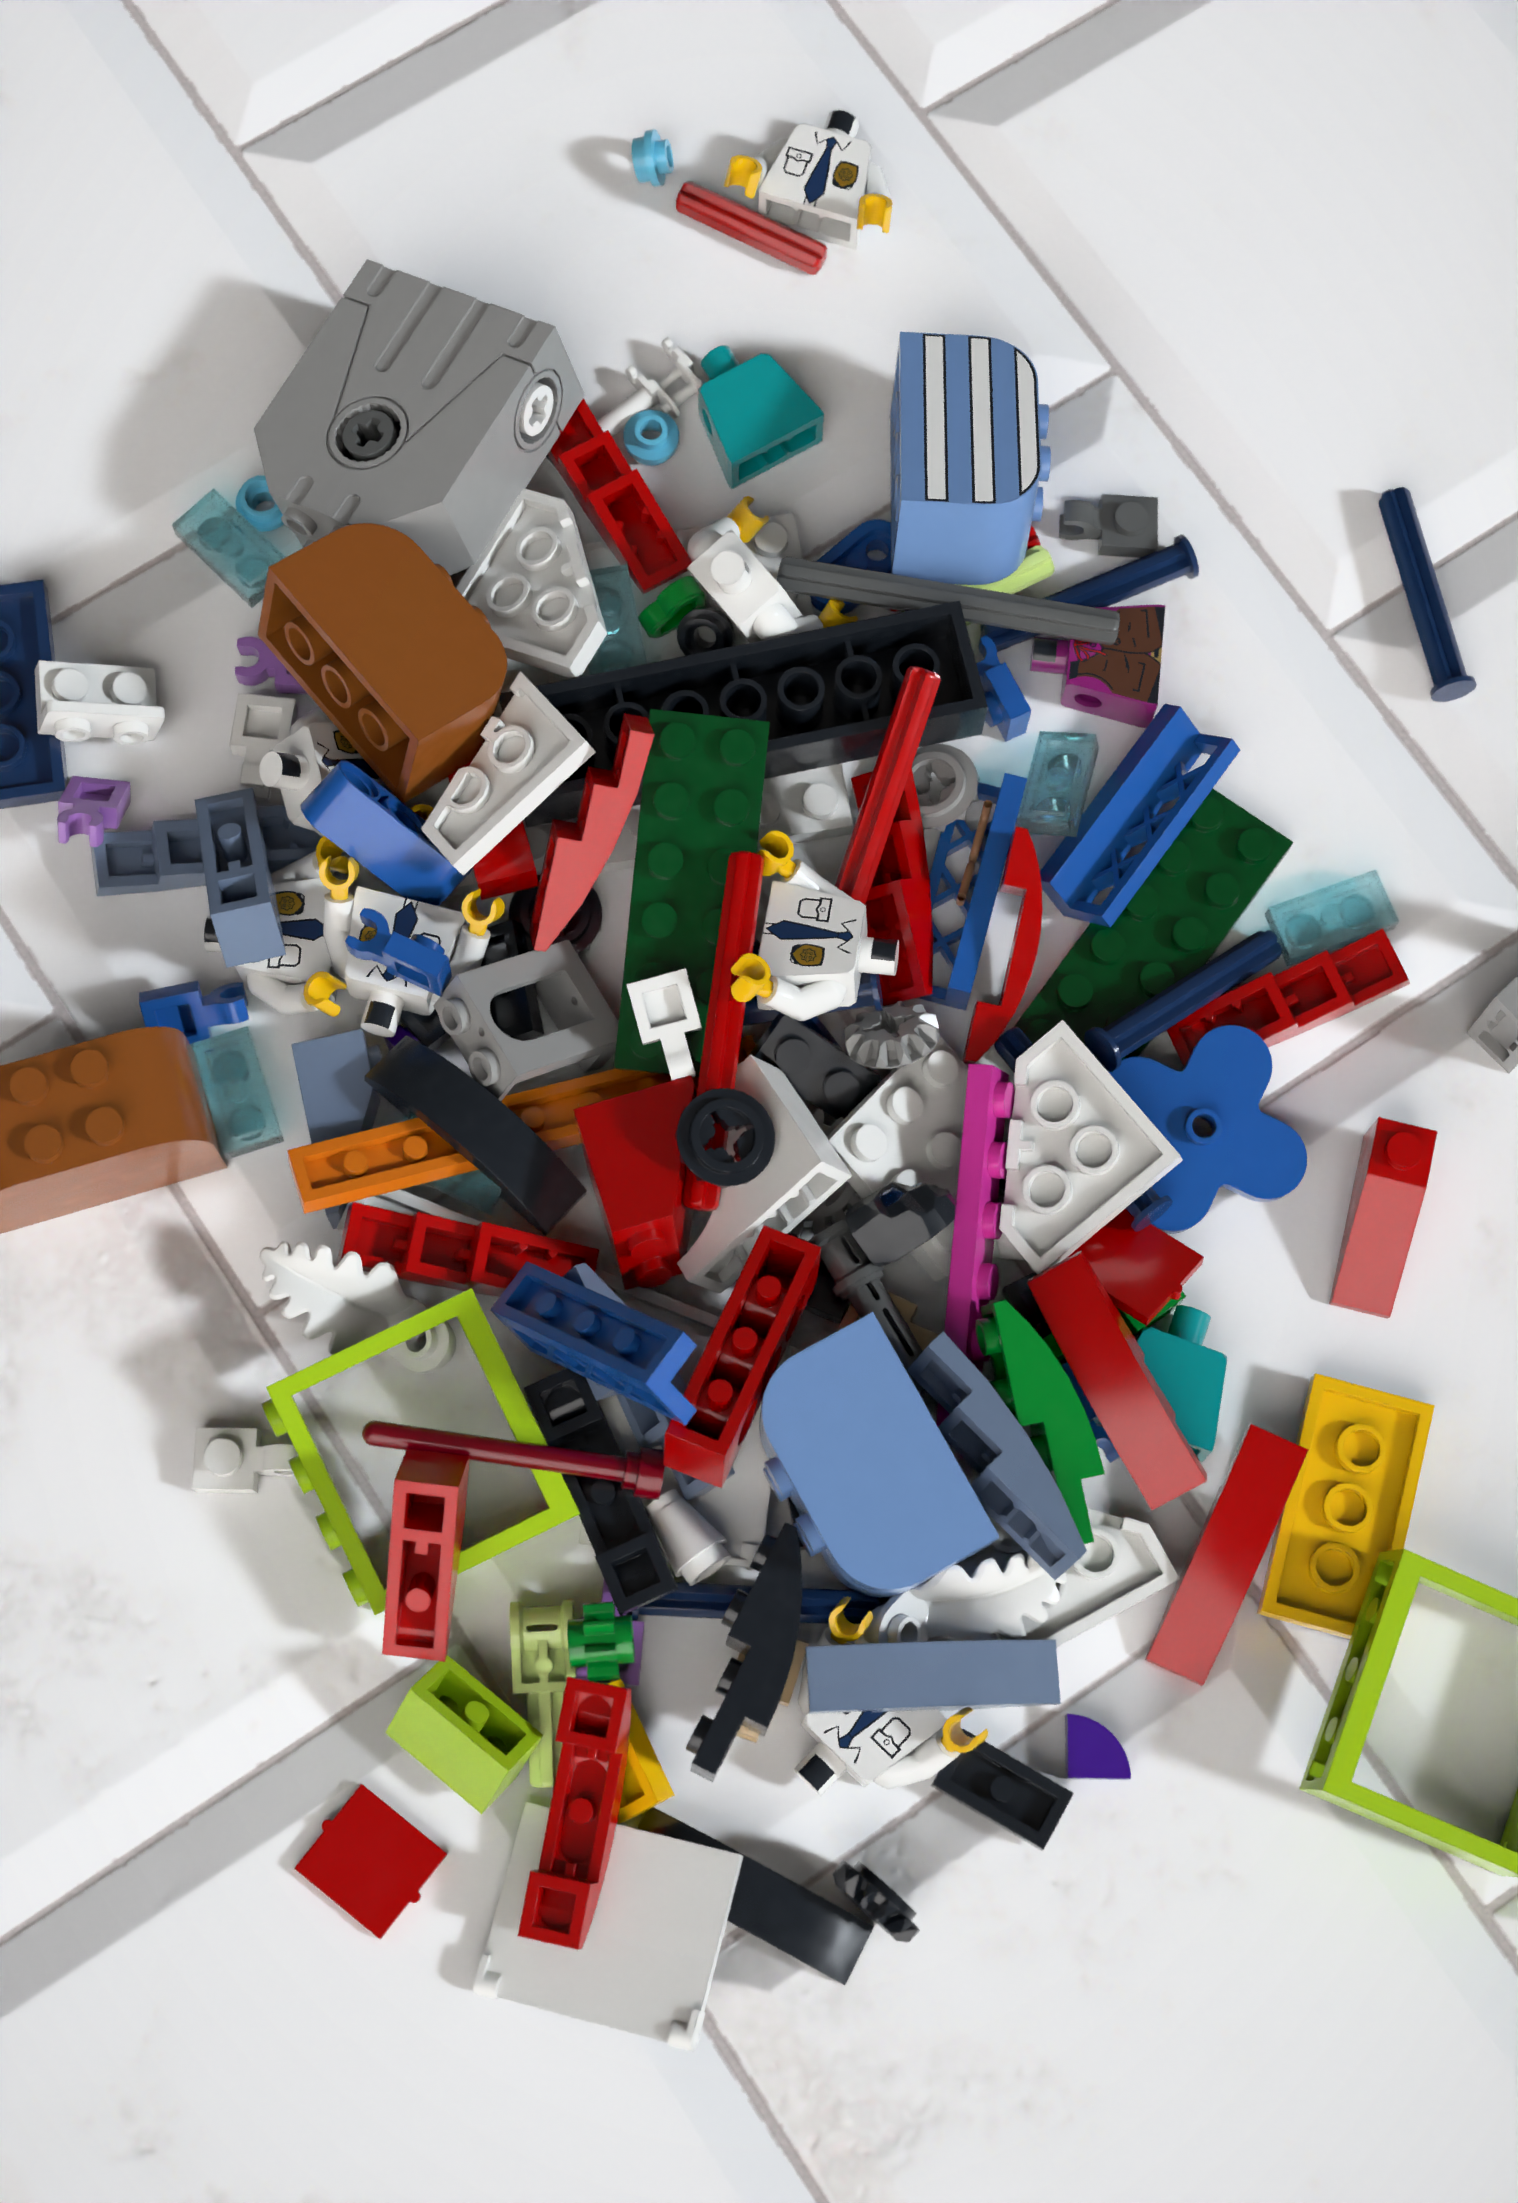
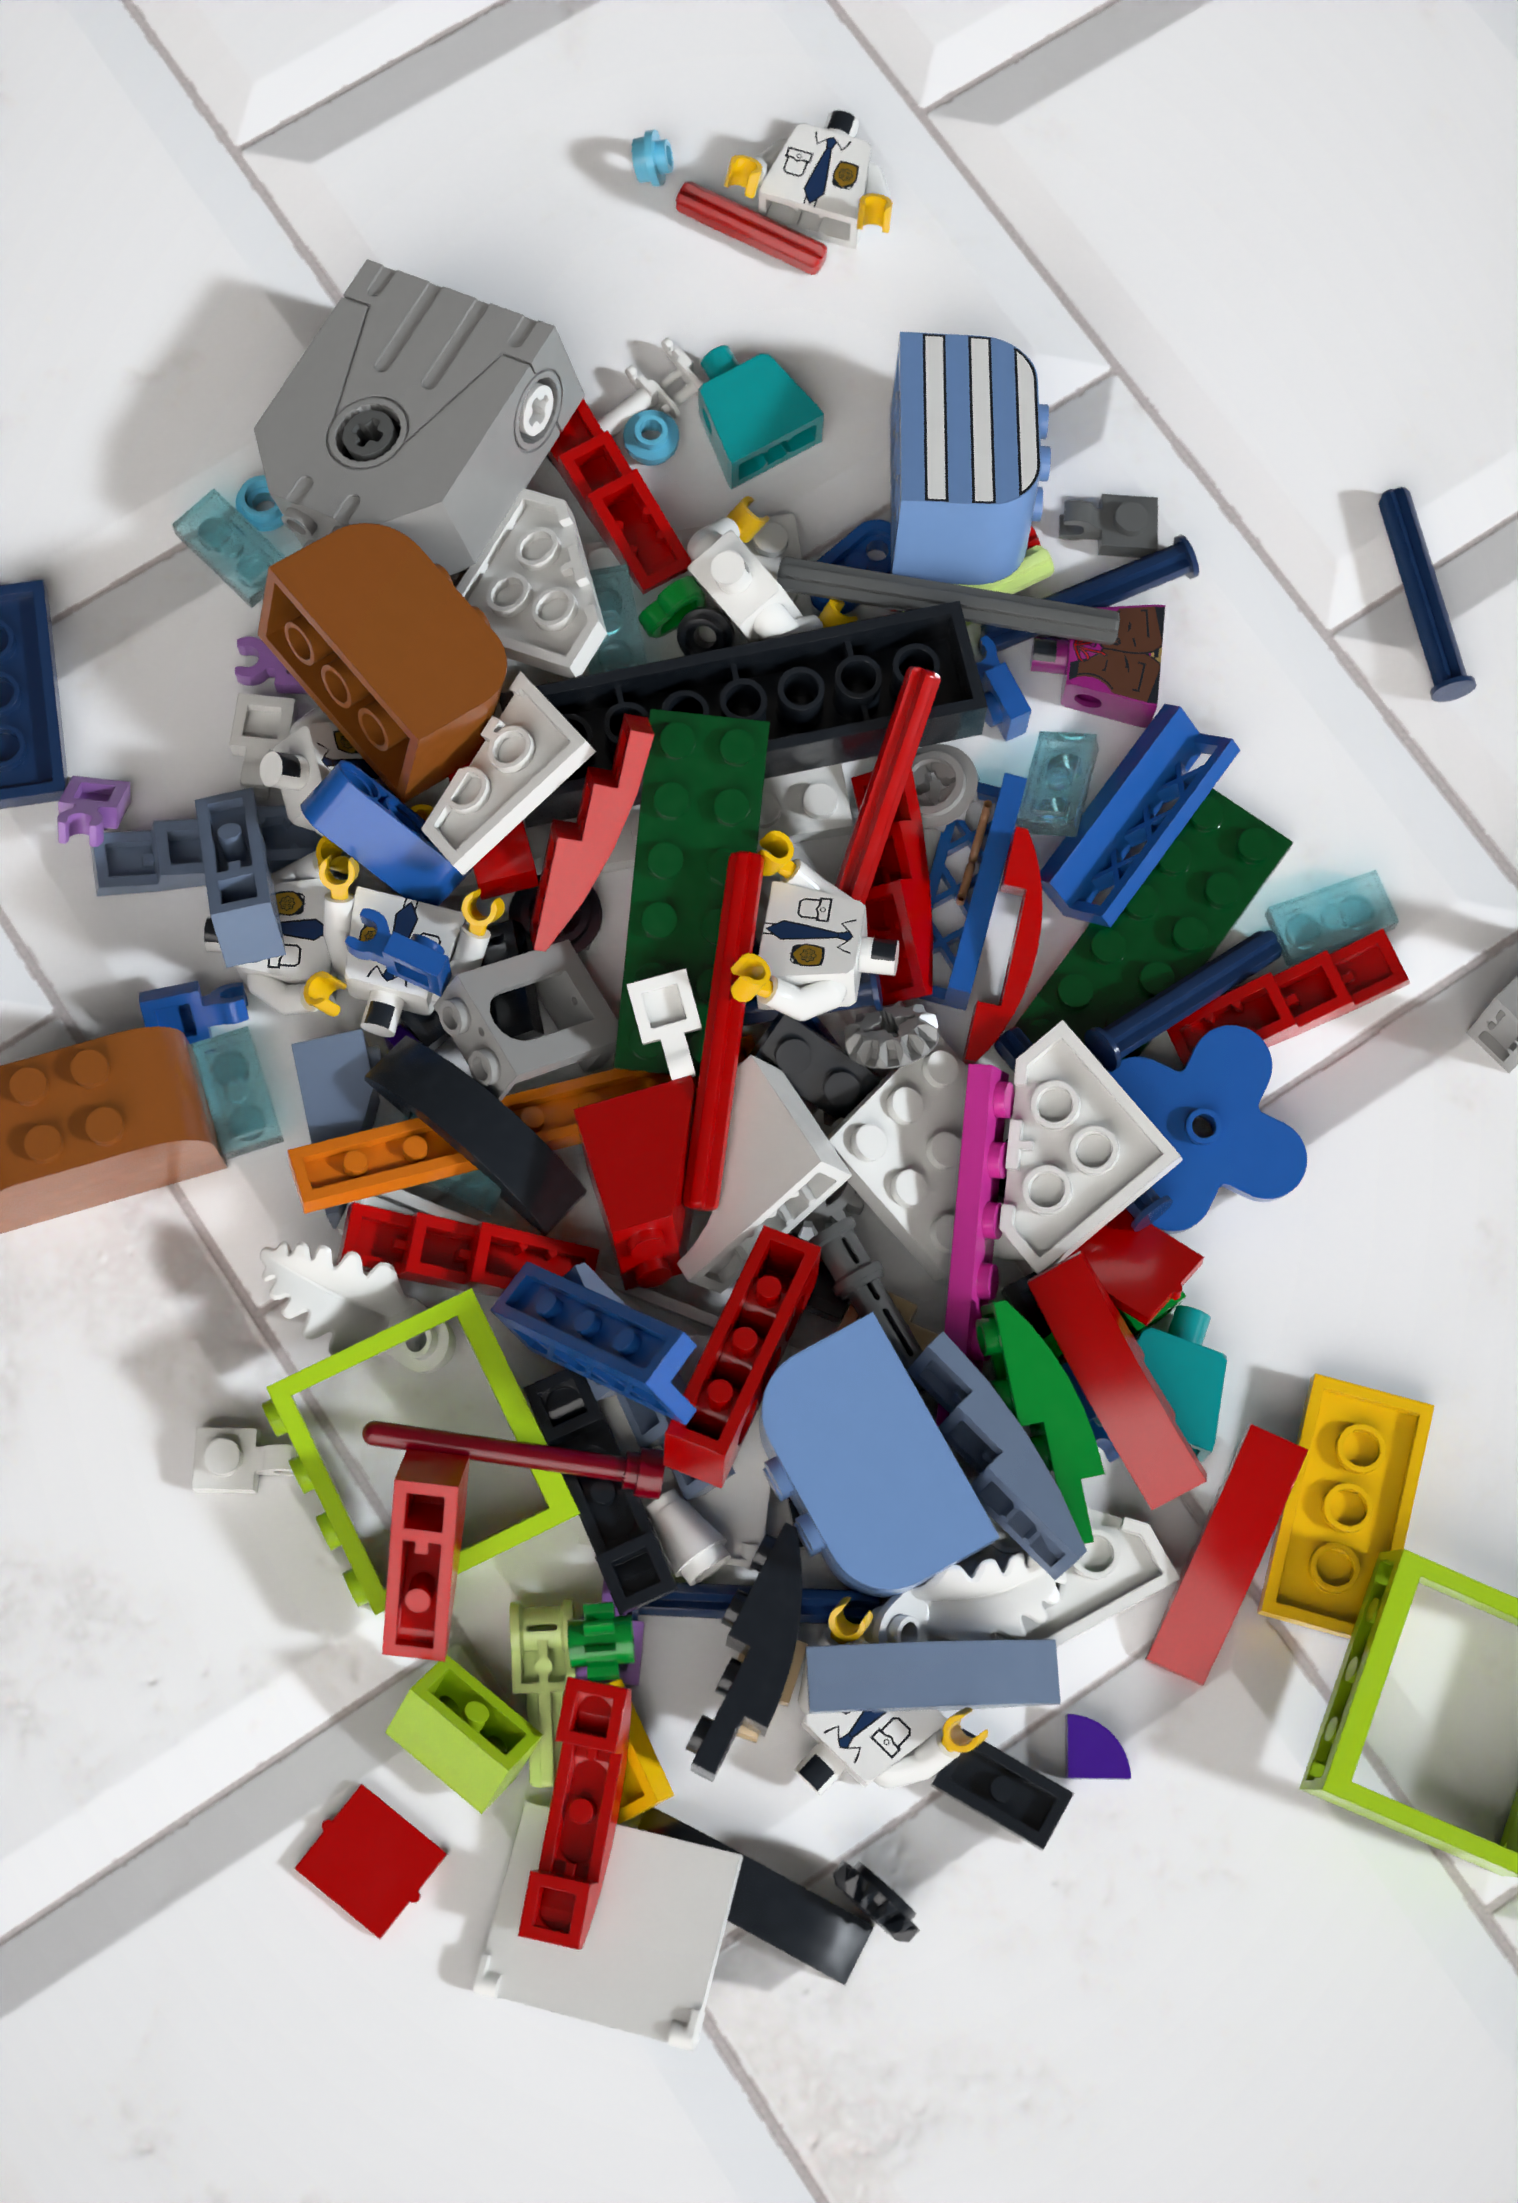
(97, 701): white bracket -> none
(732, 1111): black gear -> none
(899, 1219): black rock -> none
(1382, 1215): slope -> none

